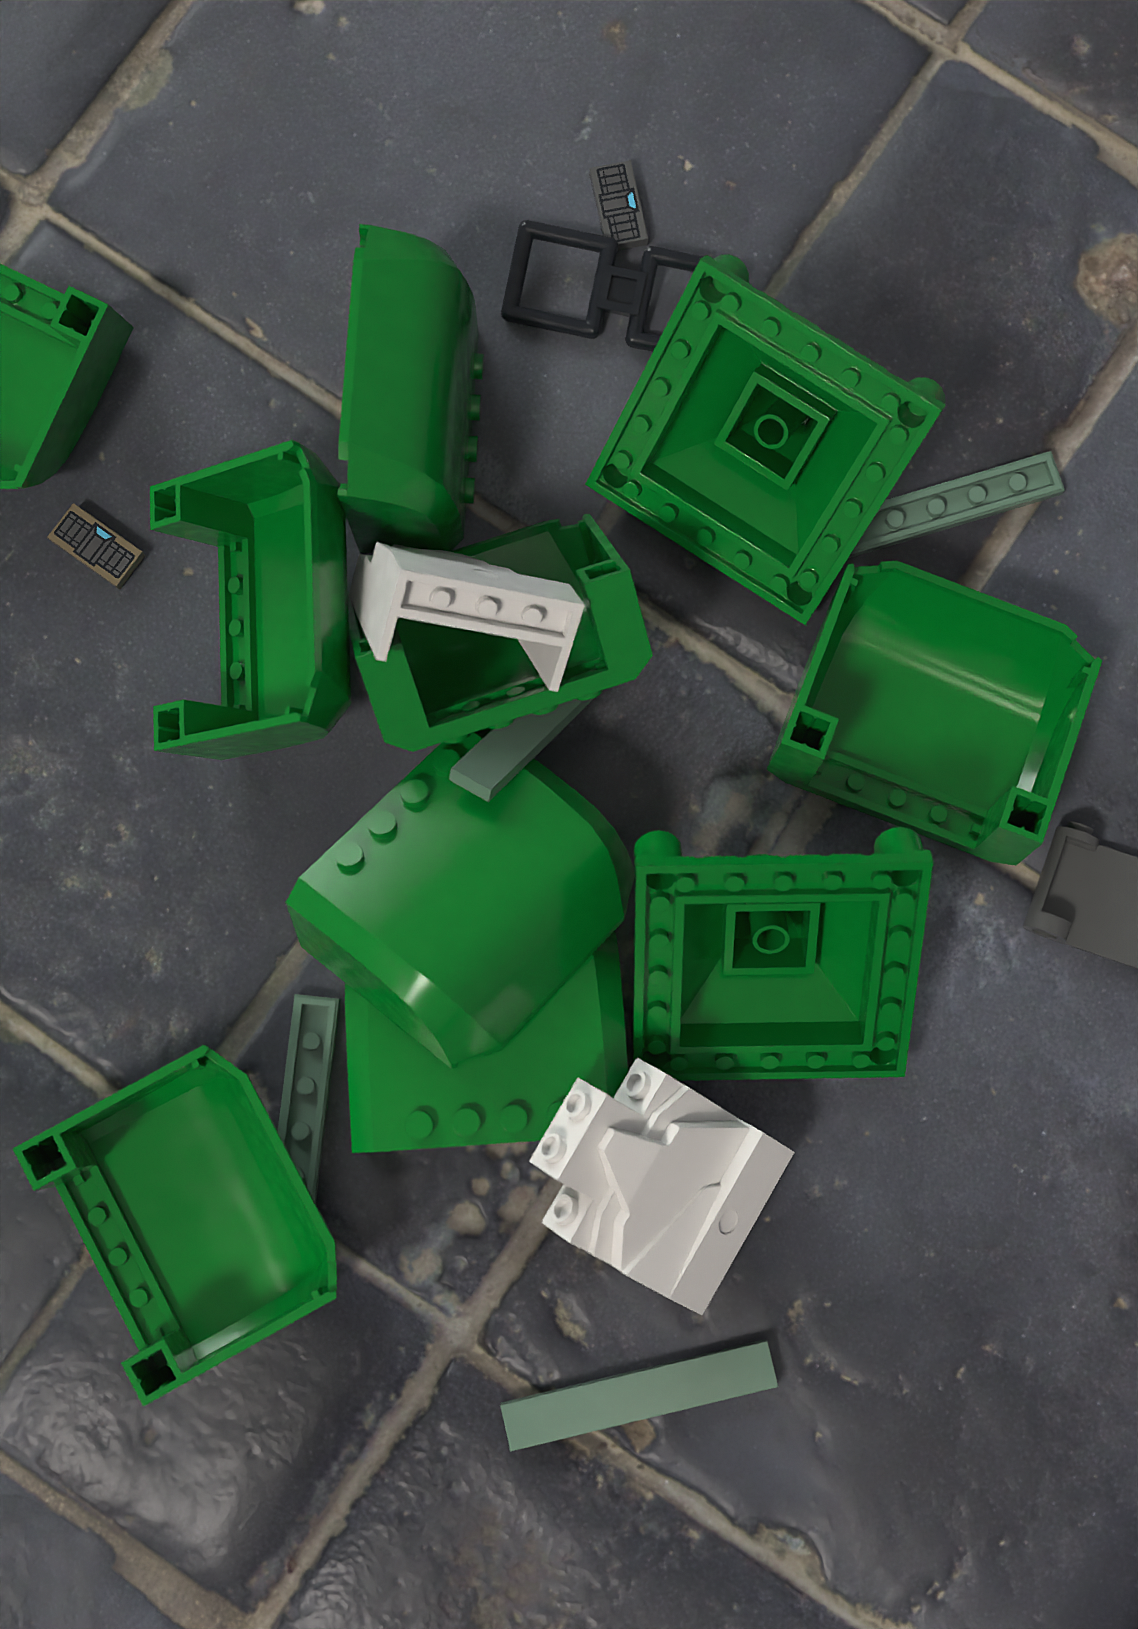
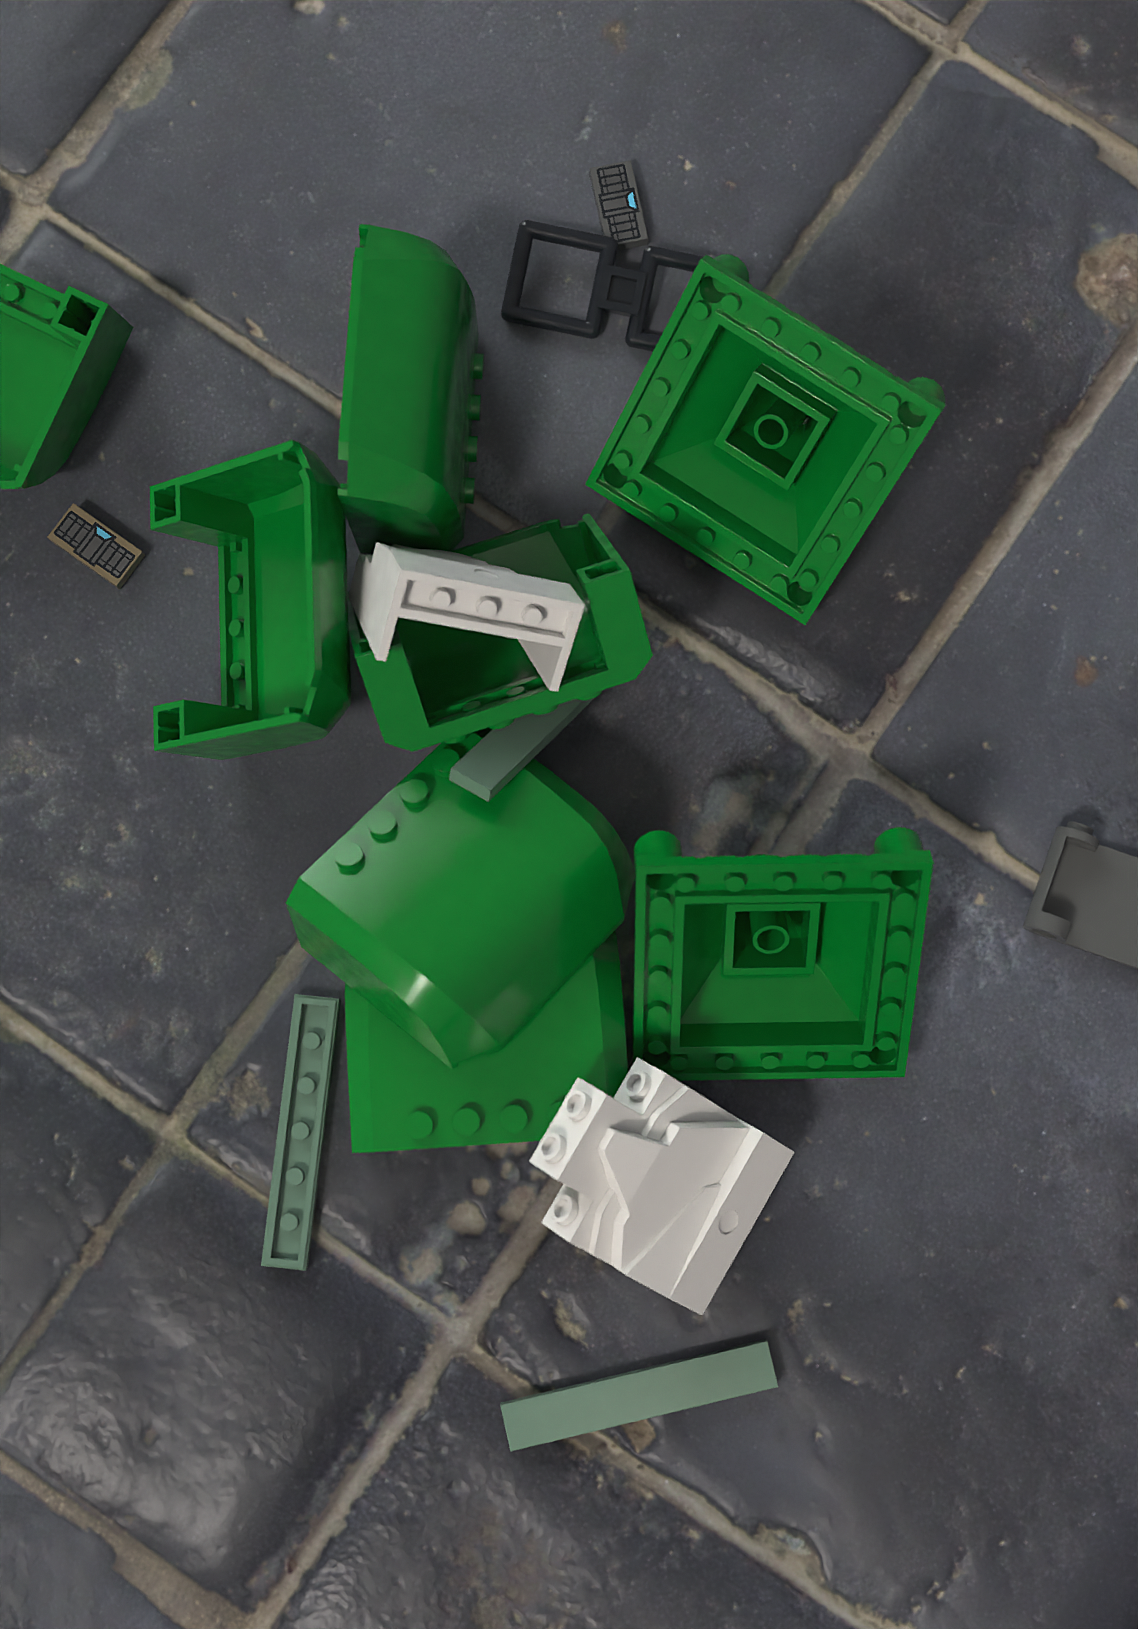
(189, 1216): green slope -> none
(938, 711): green slope -> none
(962, 502): sand green tile -> none

